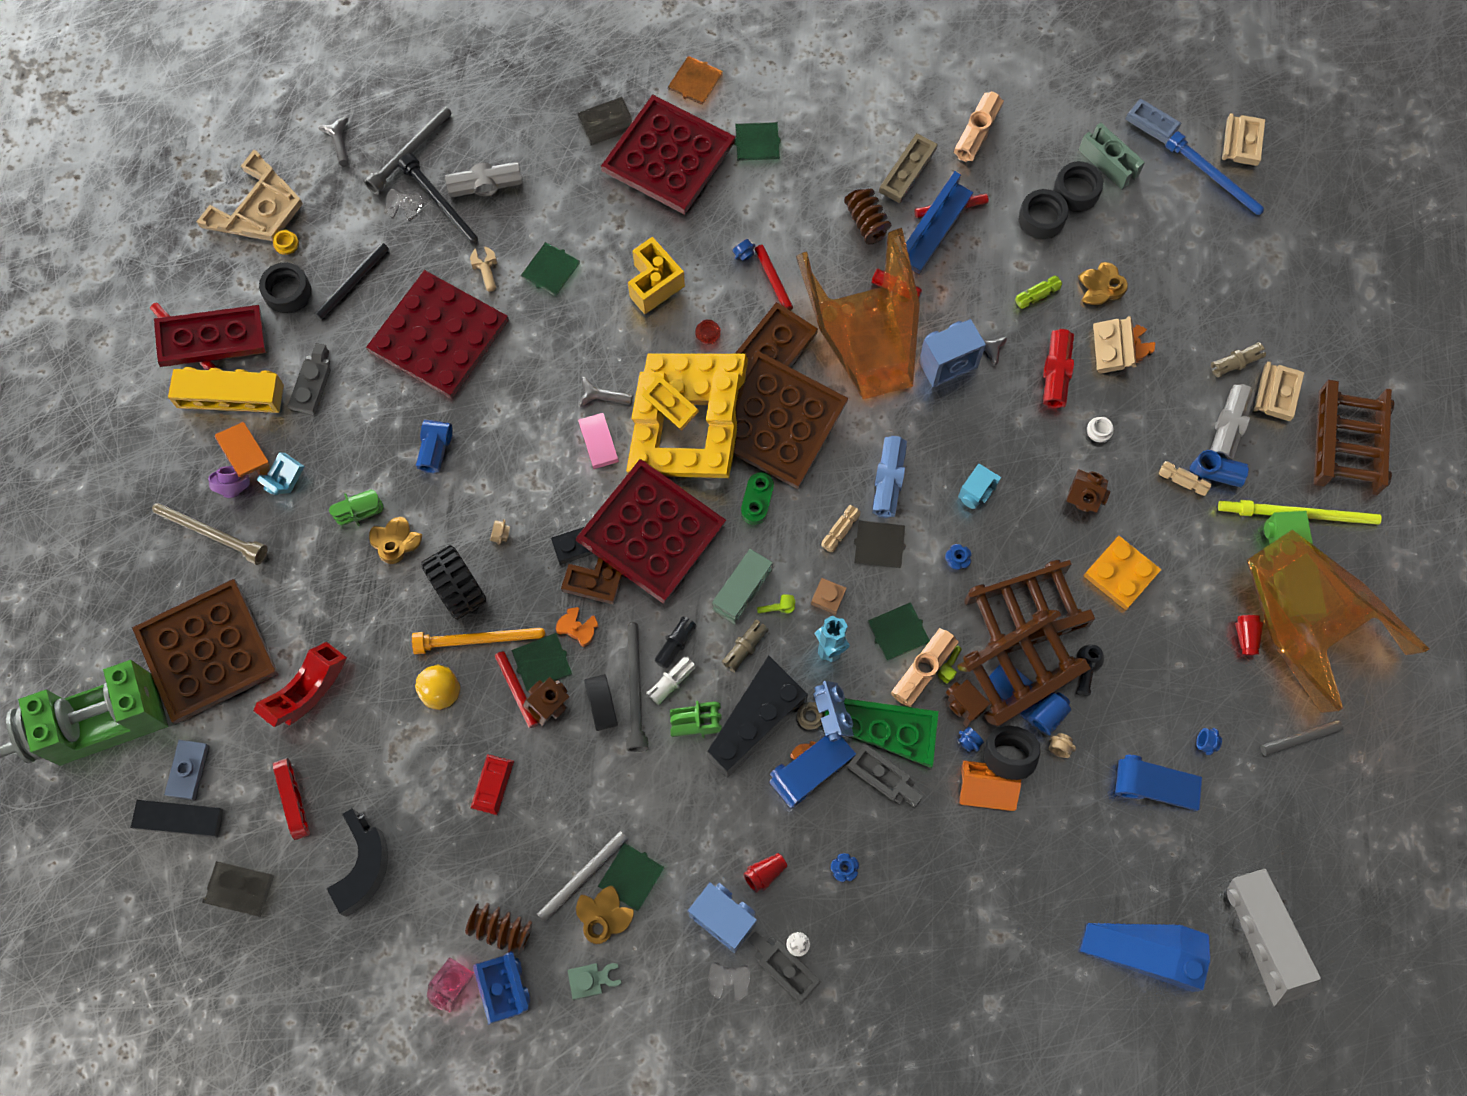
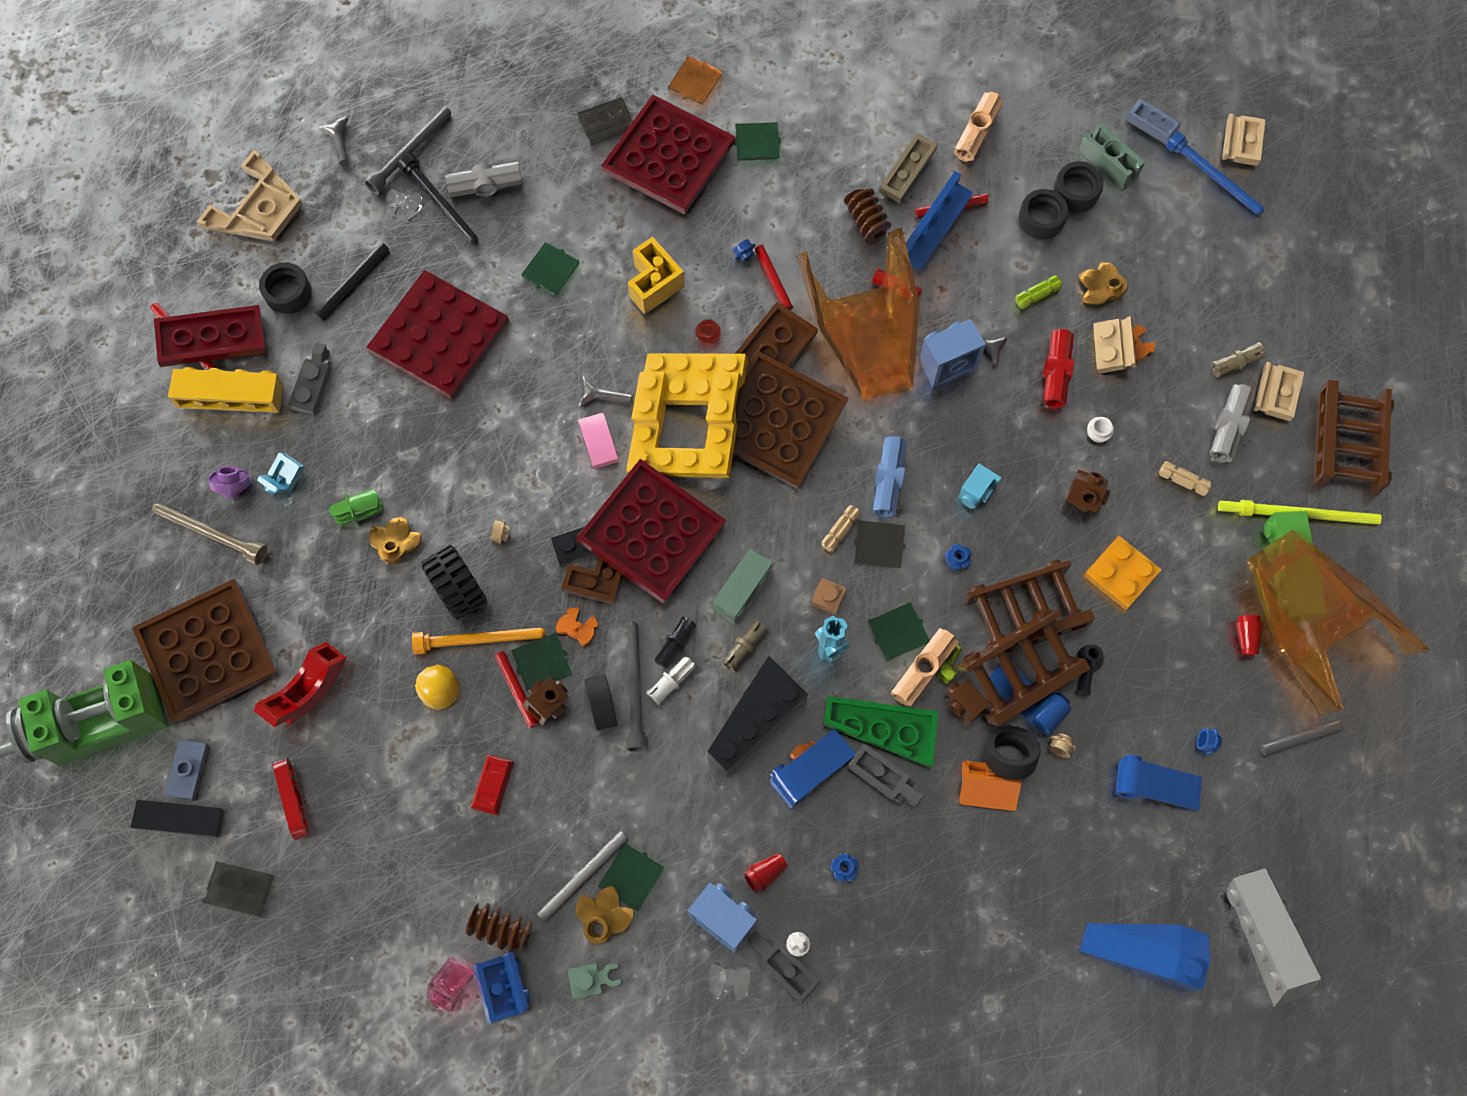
(242, 450): orange panel -> none
(285, 242): yellow plate -> none
(369, 870): black arch -> none
(434, 439): blue piece -> none
(485, 267): tan bar -> none
(670, 402): yellow plate -> none
(692, 719): bright green arm -> none
(757, 497): green plate -> none
(786, 605): lime hand -> none
(806, 708): dark tan plate -> none
(830, 698): medium blue hinge -> none
(970, 740): blue plate -> none
(1220, 470): blue piece -> none

